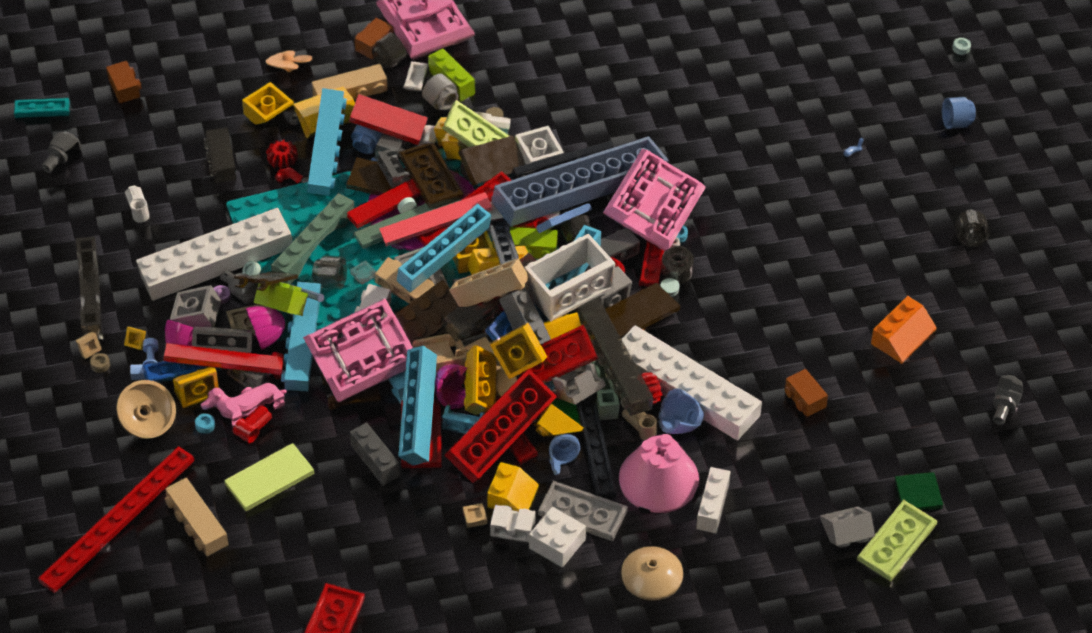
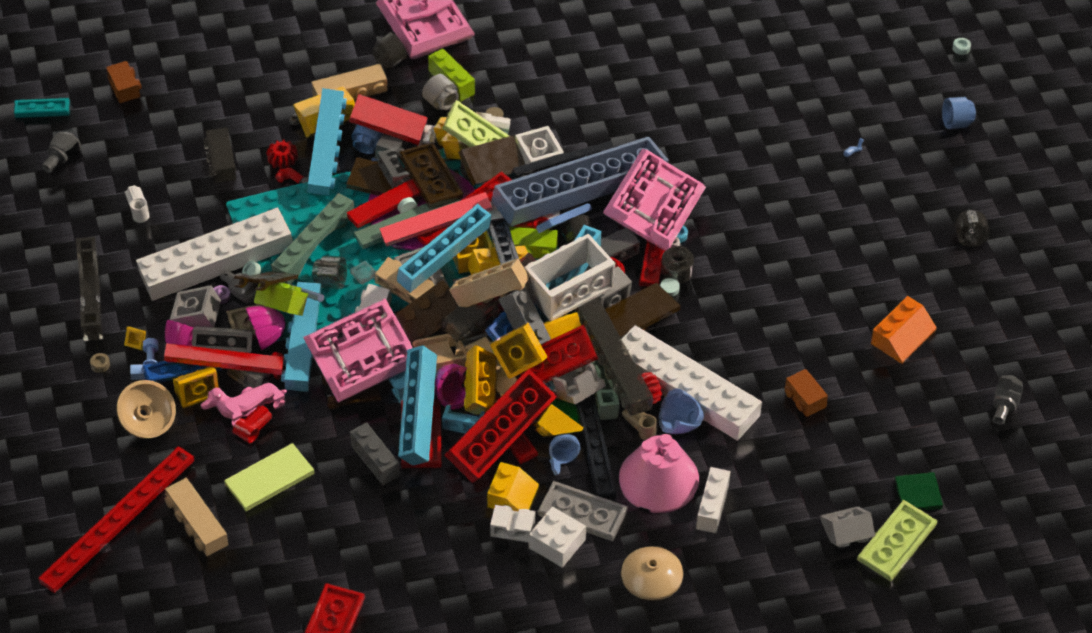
(88, 345): tan plate -> none
(205, 423): medium azure tile -> none
(265, 104): yellow slope -> none
(286, 60): light nougat piece -> none
(373, 32): dark orange brick -> none
(416, 76): white tile -> none
(474, 515): tan plate -> none

